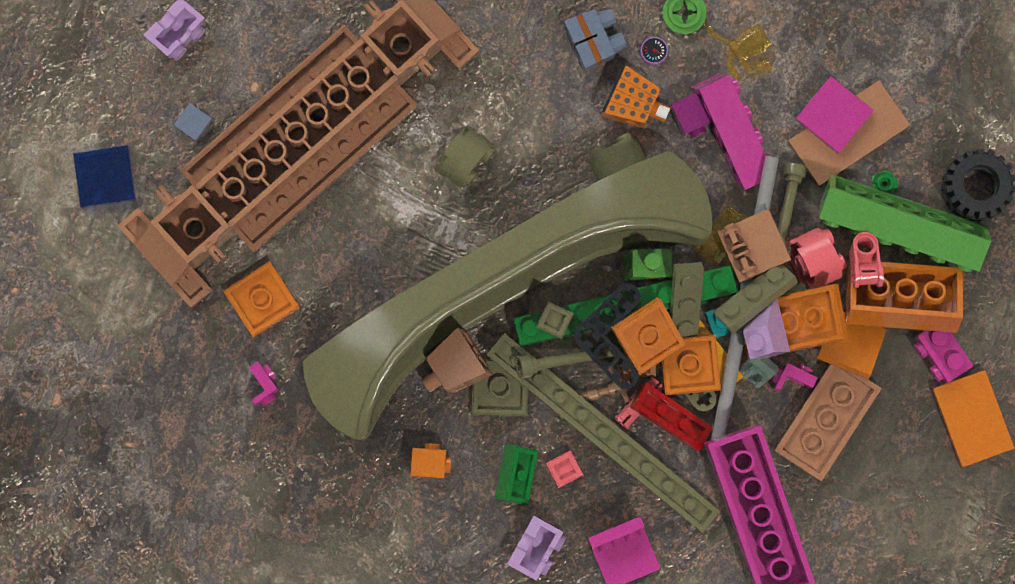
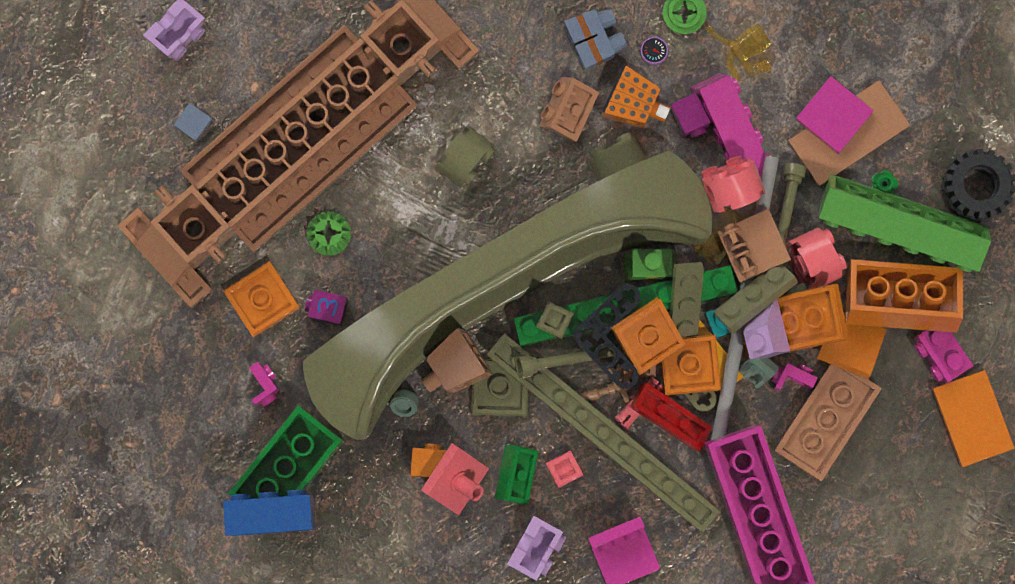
(104, 176): clear blue tile -> none
(269, 513): none -> blue brick
(290, 457): none -> green brick
(326, 307): none -> magenta brick
(338, 242): none -> bright green gear
(404, 402): none -> sand green tile
(456, 480): none -> coral tile
(568, 108): none -> nougat bracket
(732, 184): none -> coral brick
(866, 266): coral piece -> none

